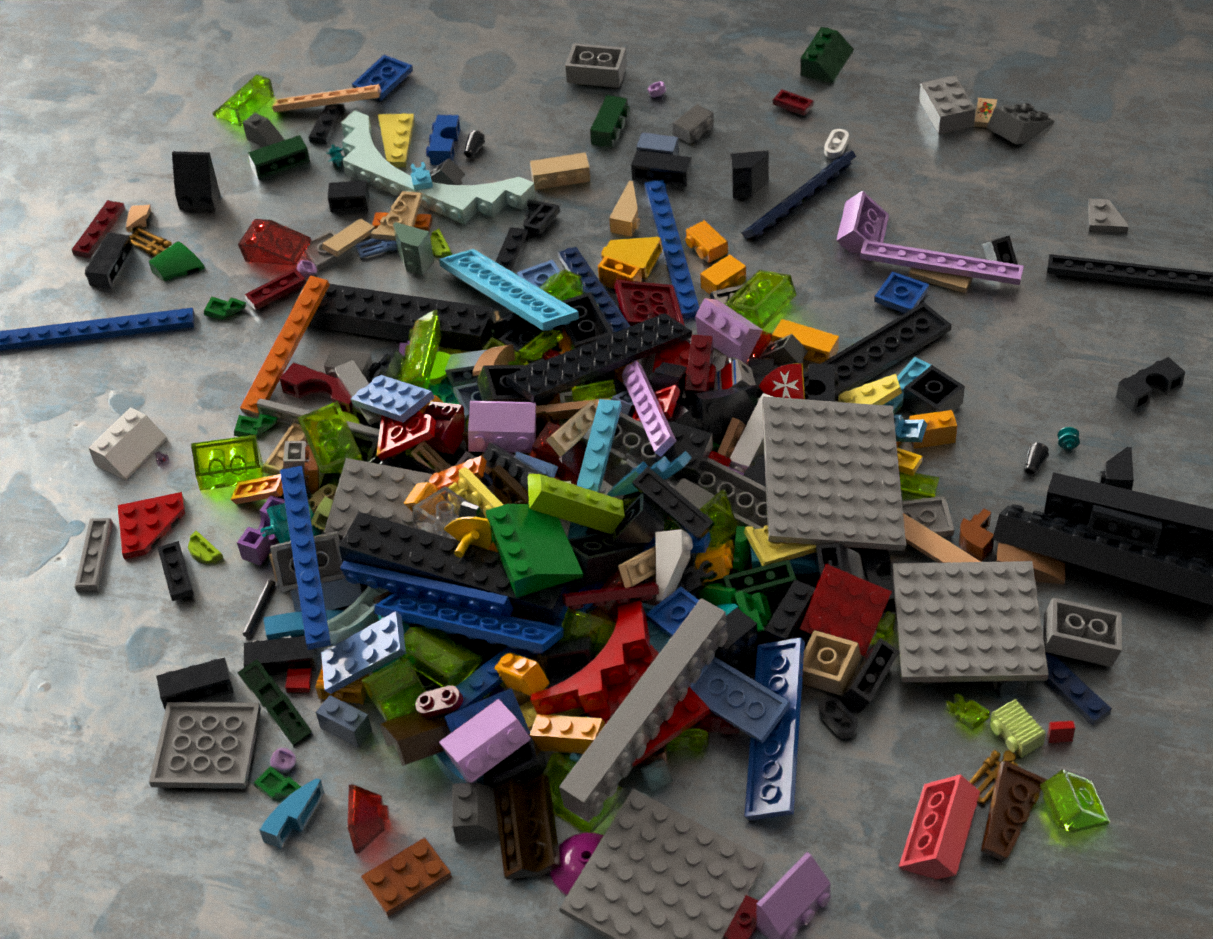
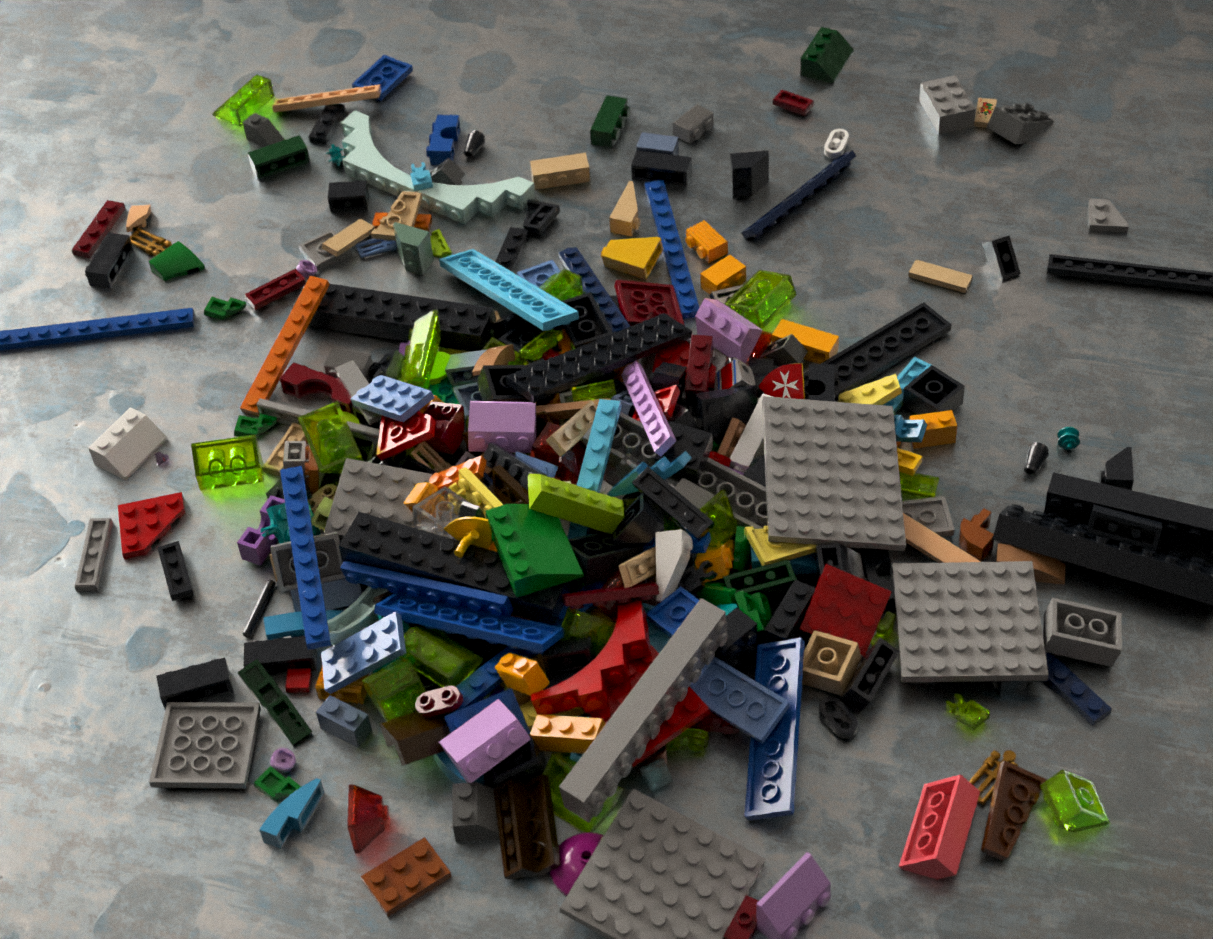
(195, 181): black slope -> none
(202, 549): lime tile -> none
(257, 489): orange plate -> none
(272, 243): clear red slope -> none
(396, 137): light yellow wing -> none
(596, 65): light grey brick -> none
(613, 269): light orange brick -> none
(656, 89): lavender tile -> none
(861, 221): lavender slope -> none
(901, 292): blue plate -> none
(942, 262): lavender plate -> none
(1017, 728): yellowish green brick -> none
(1060, 731): red tile -> none
(1137, 389): black arch -> none

